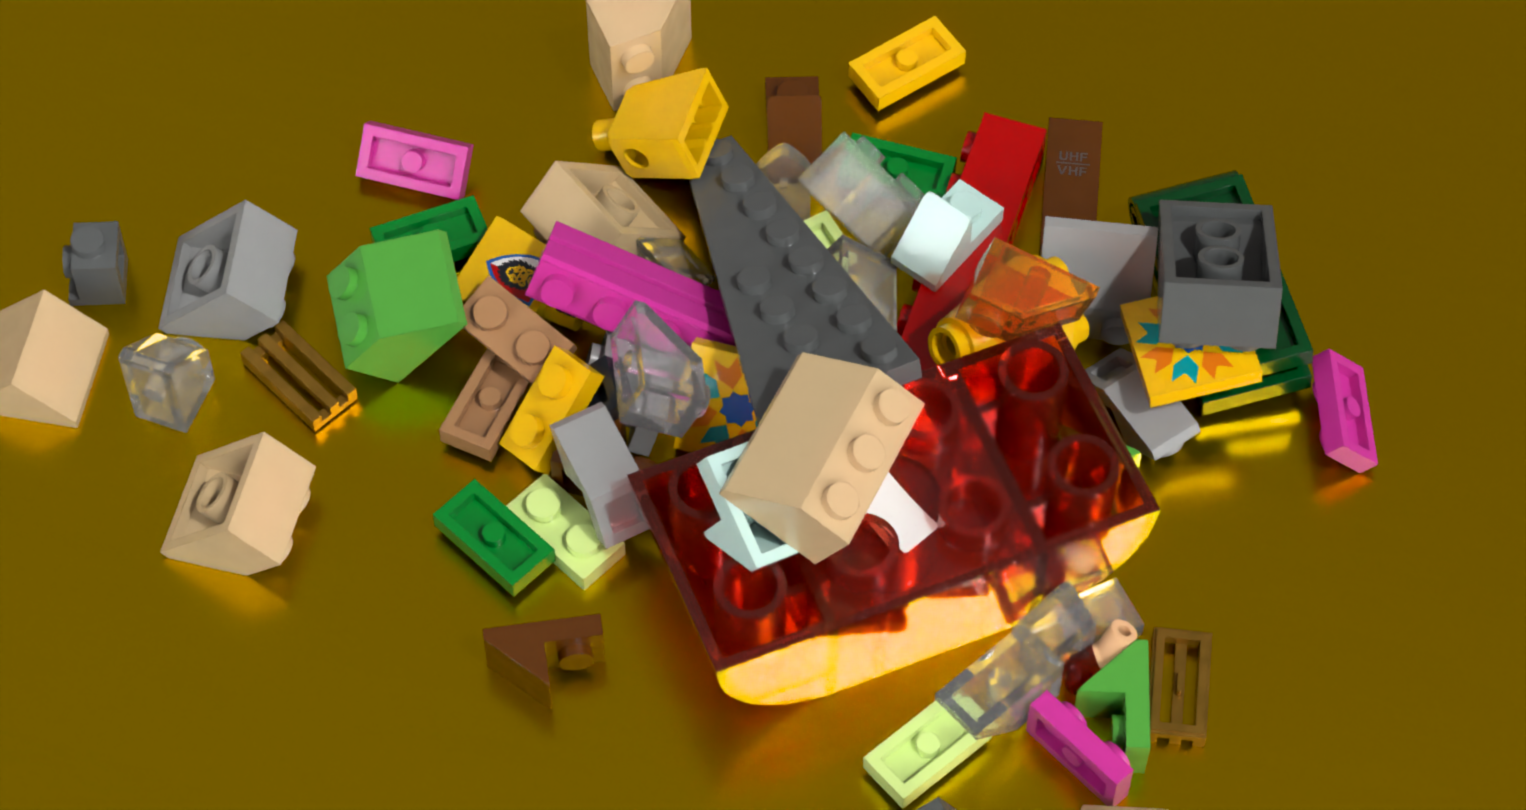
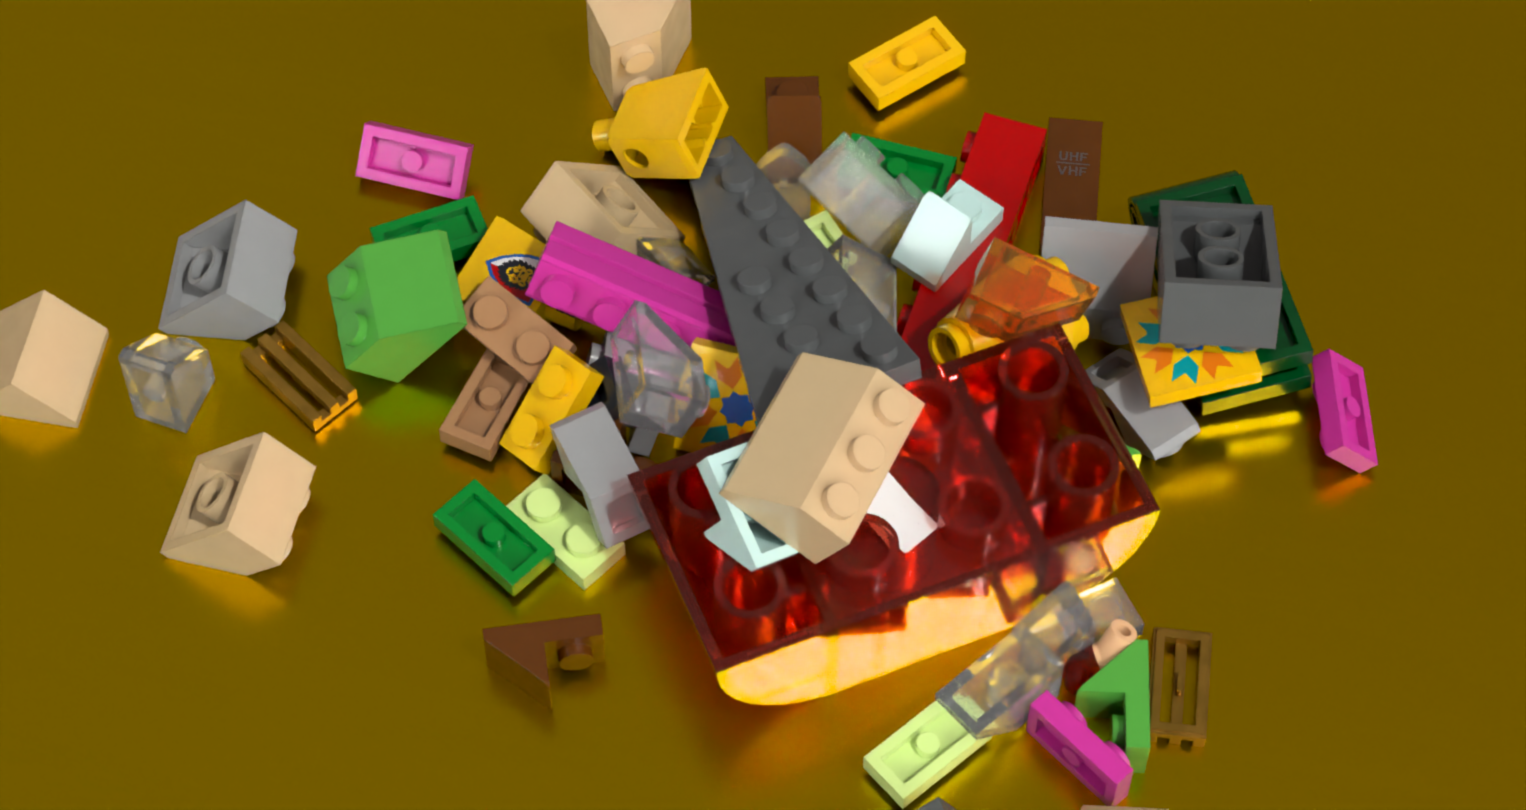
(96, 264): dark grey brick -> none

